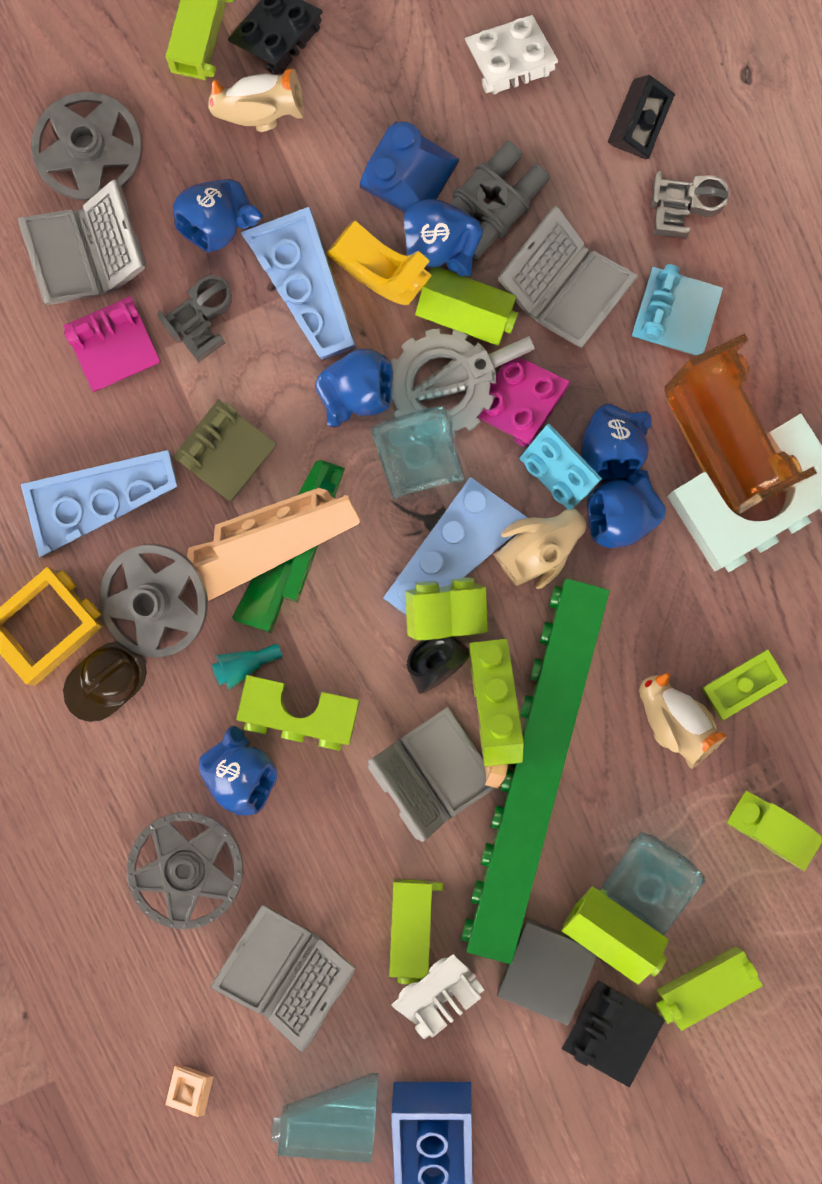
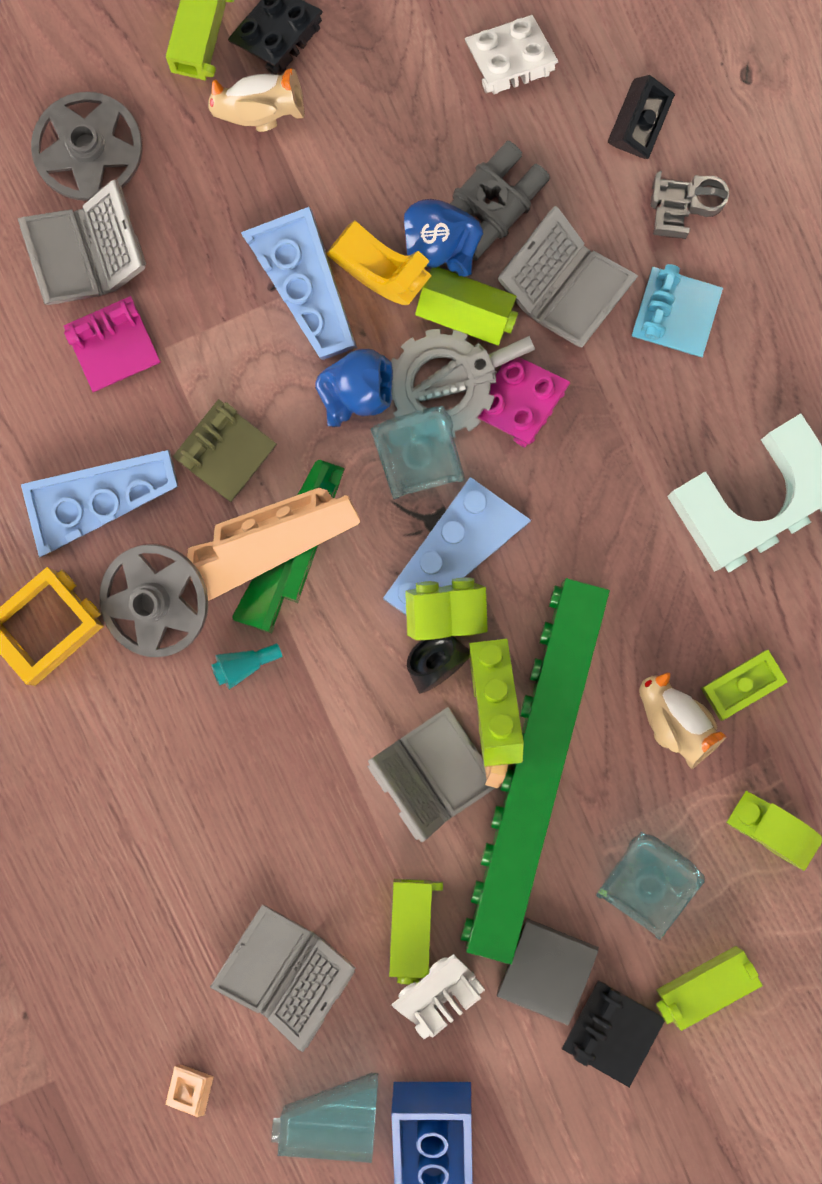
(104, 682): dark brown piece -> none
(184, 870): flat silver wheel -> none
(192, 322): dark grey piece -> none
(212, 212): blue piece -> none
(238, 774): blue piece -> none
(264, 707): lime arch -> none
(407, 167): blue slope -> none
(540, 546): tan animal -> none
(559, 468): medium azure hinge -> none
(616, 442): blue piece -> none
(616, 936): lime brick -> none
(624, 511): blue piece -> none
(726, 430): clear orange windscreen -> none

